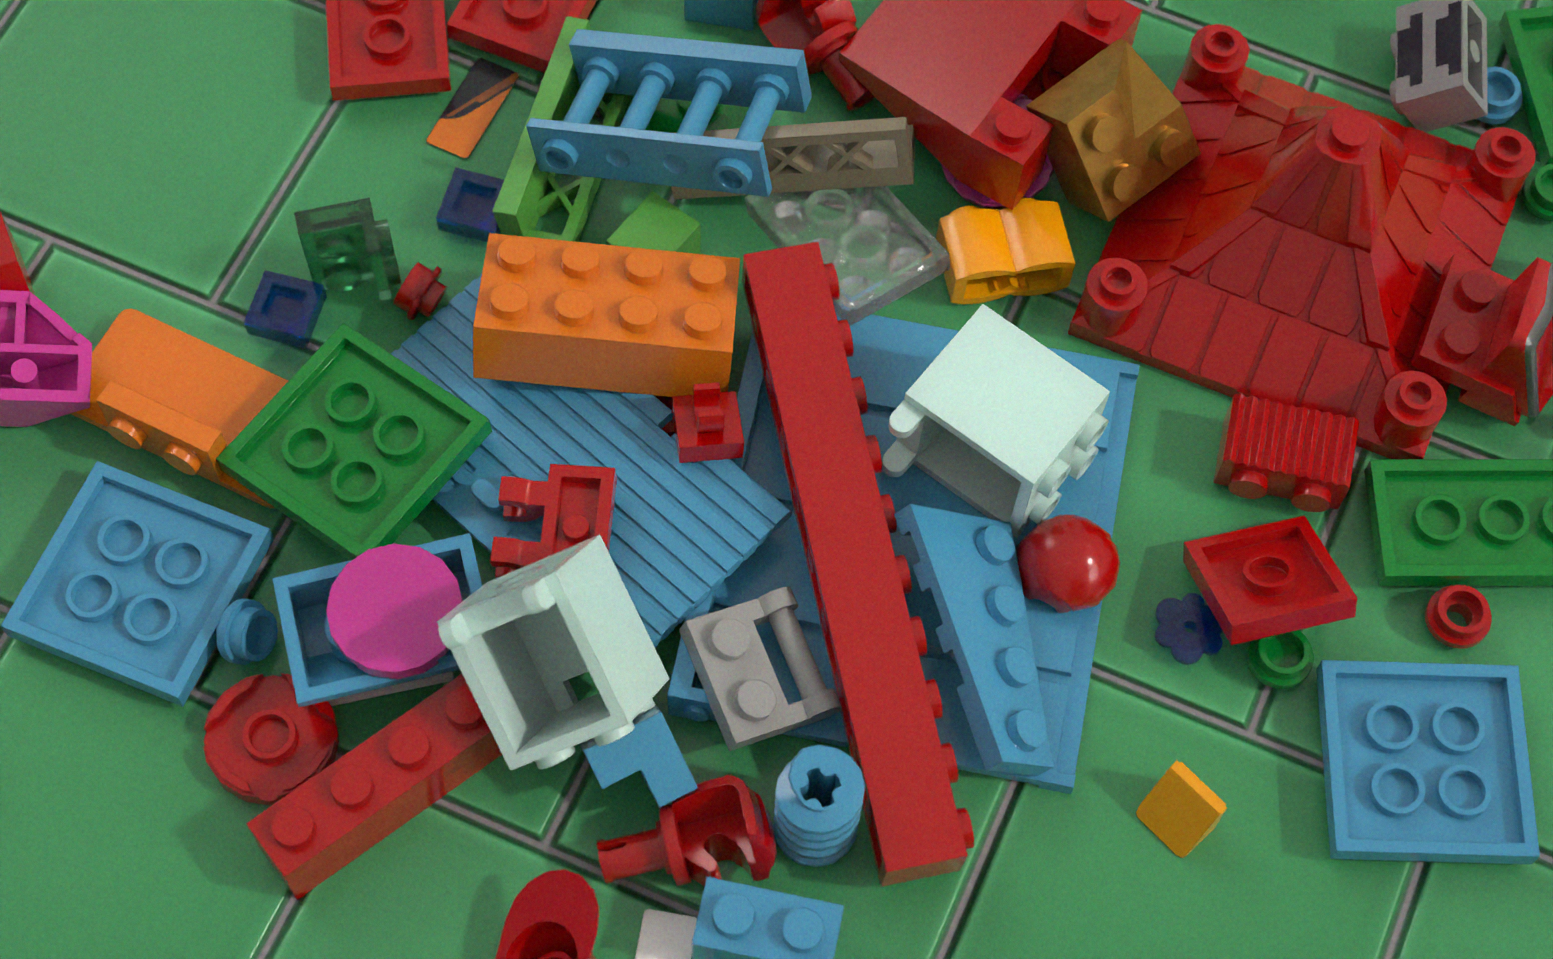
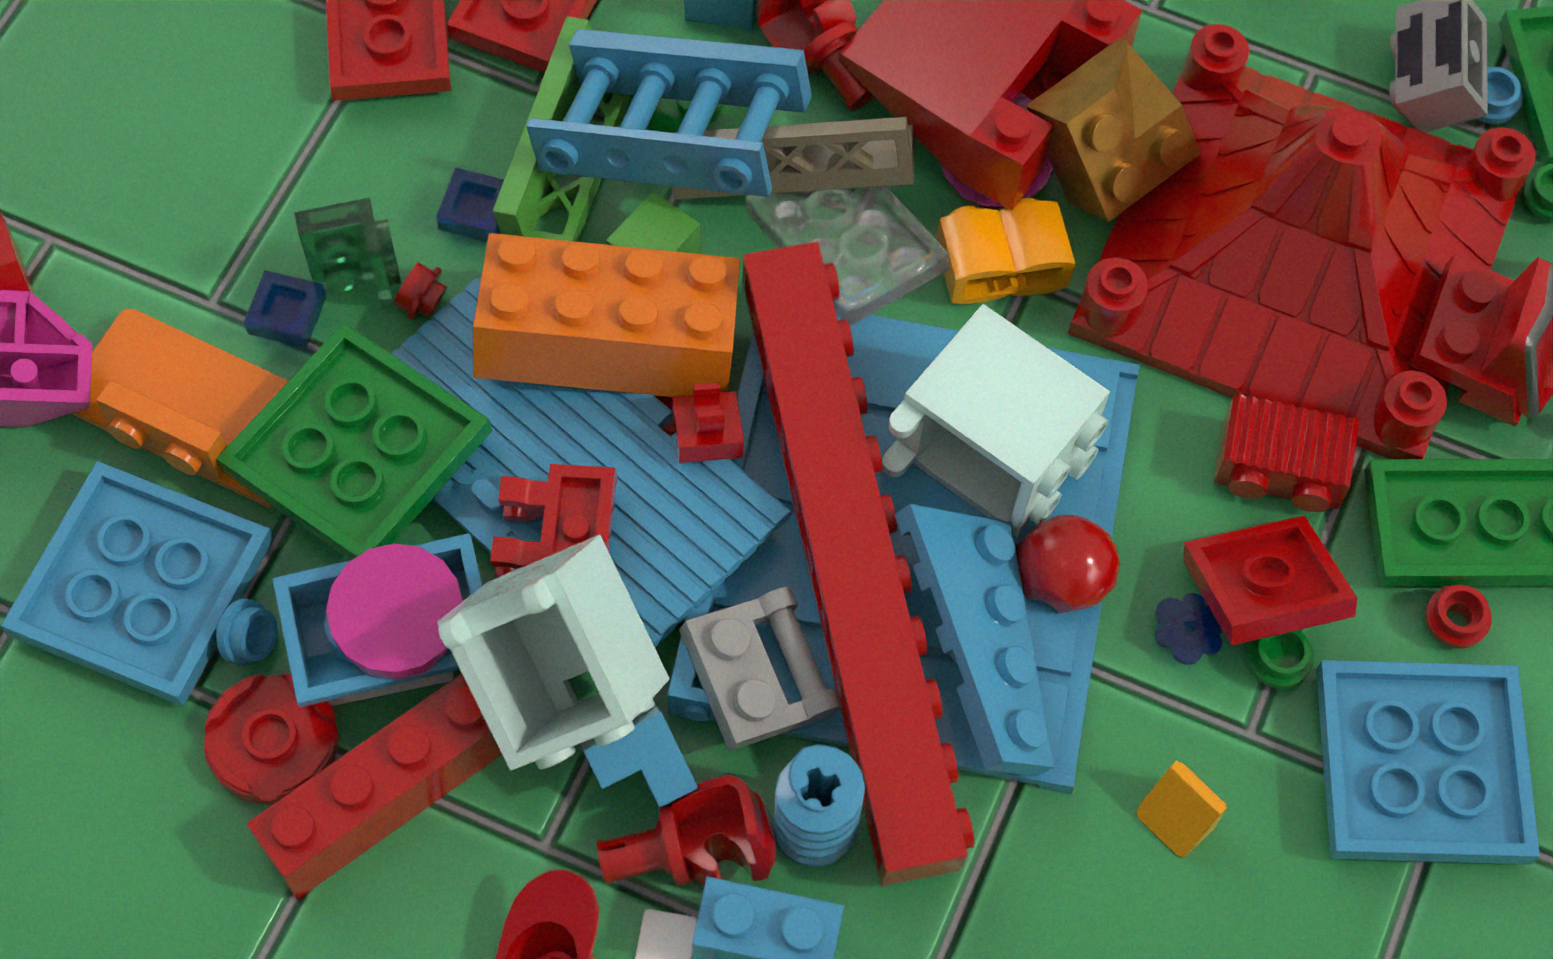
(472, 108): sticker -> none

